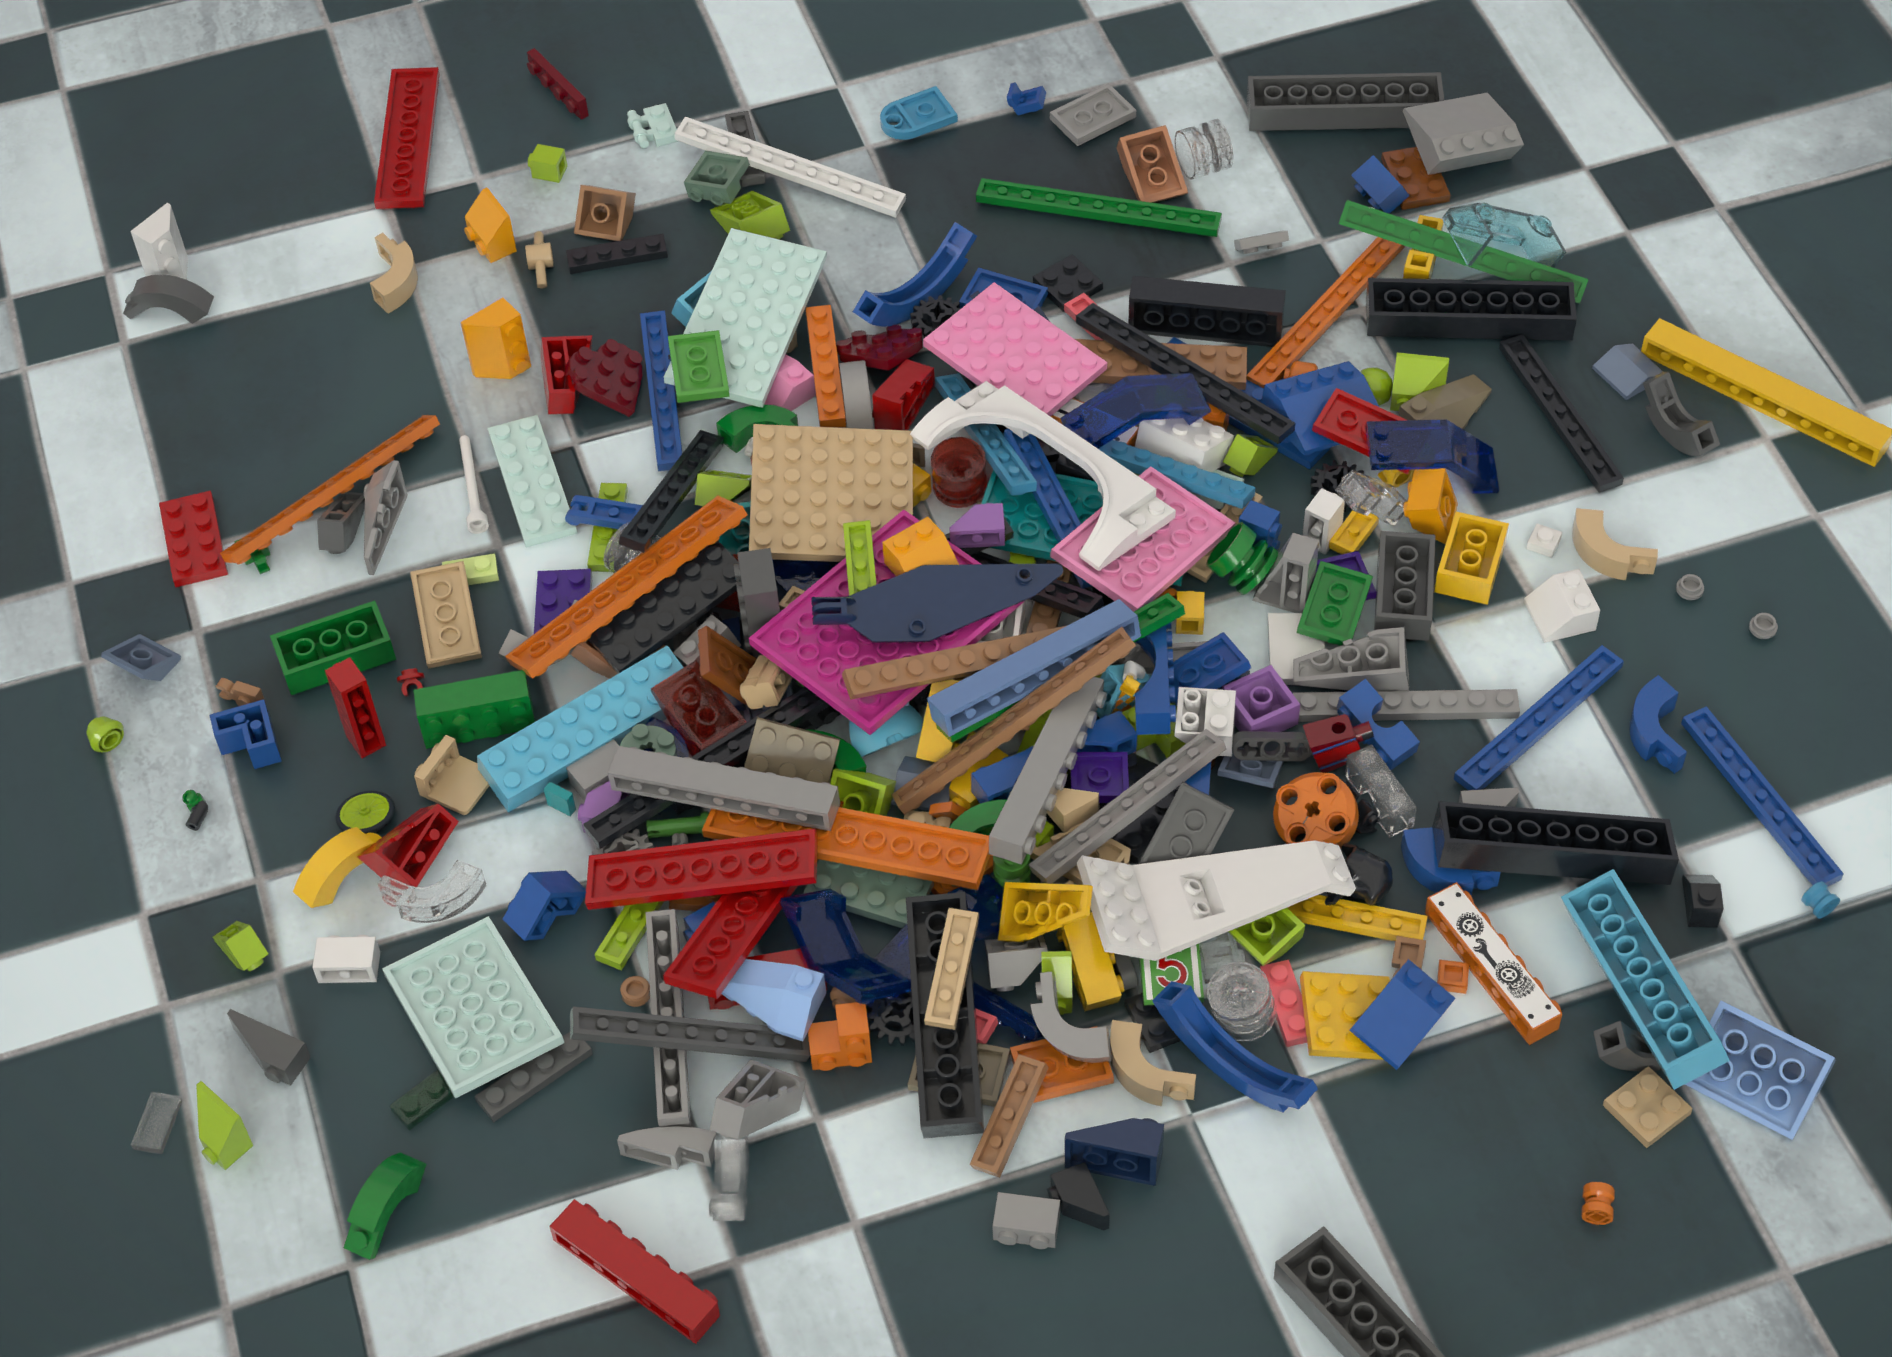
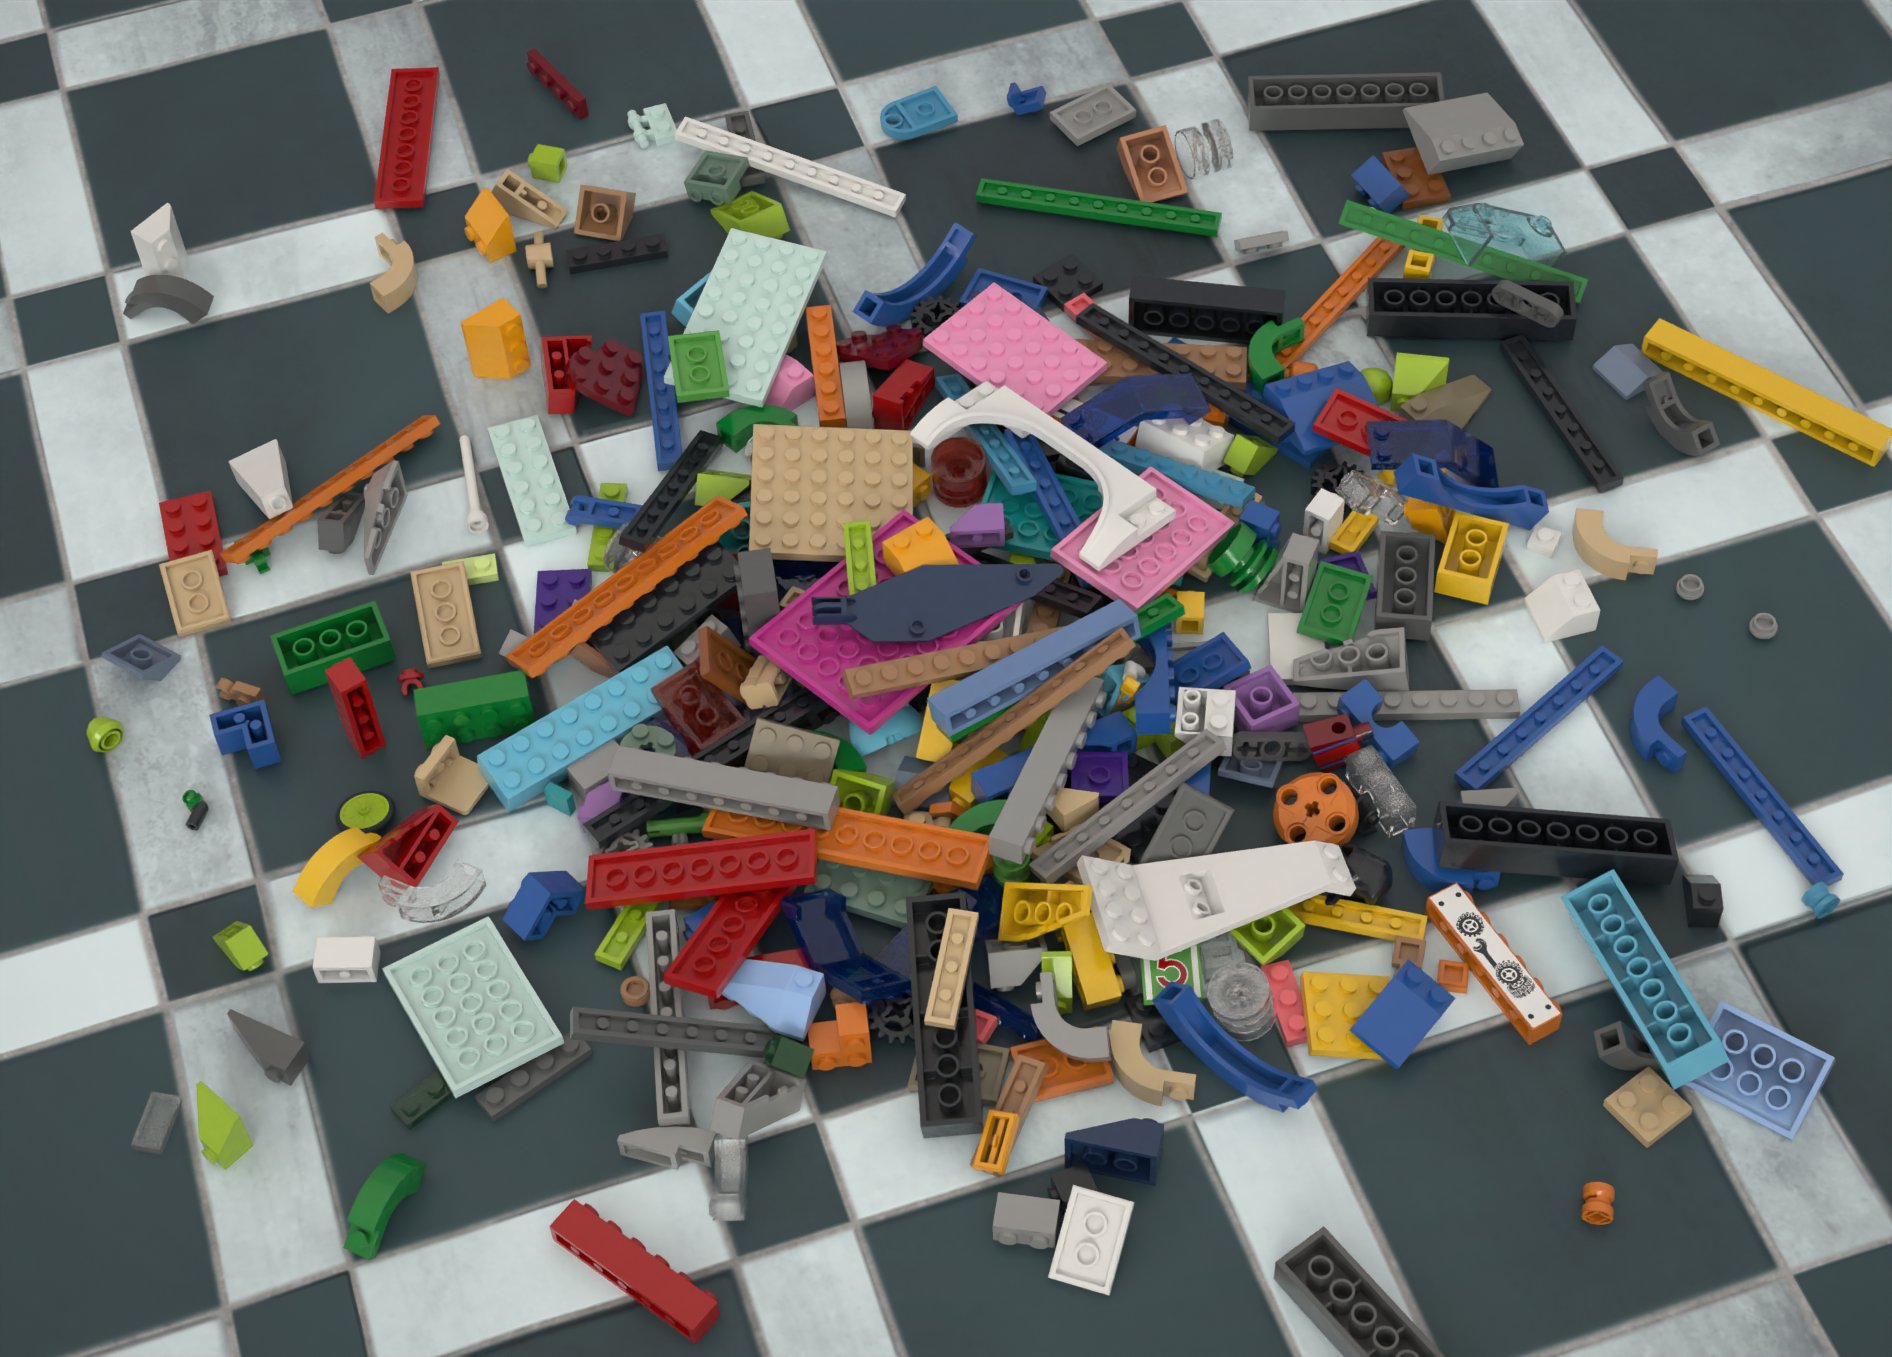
(195, 593): none -> tan tile
(264, 478): none -> white slope
(526, 201): none -> tan slope
(787, 1055): none -> dark green brick
(1007, 1144): none -> light orange tile
(1091, 1240): none -> white tile
(1265, 344): none -> green arch
(1516, 505): none -> blue arch
(1542, 310): none -> dark grey beam

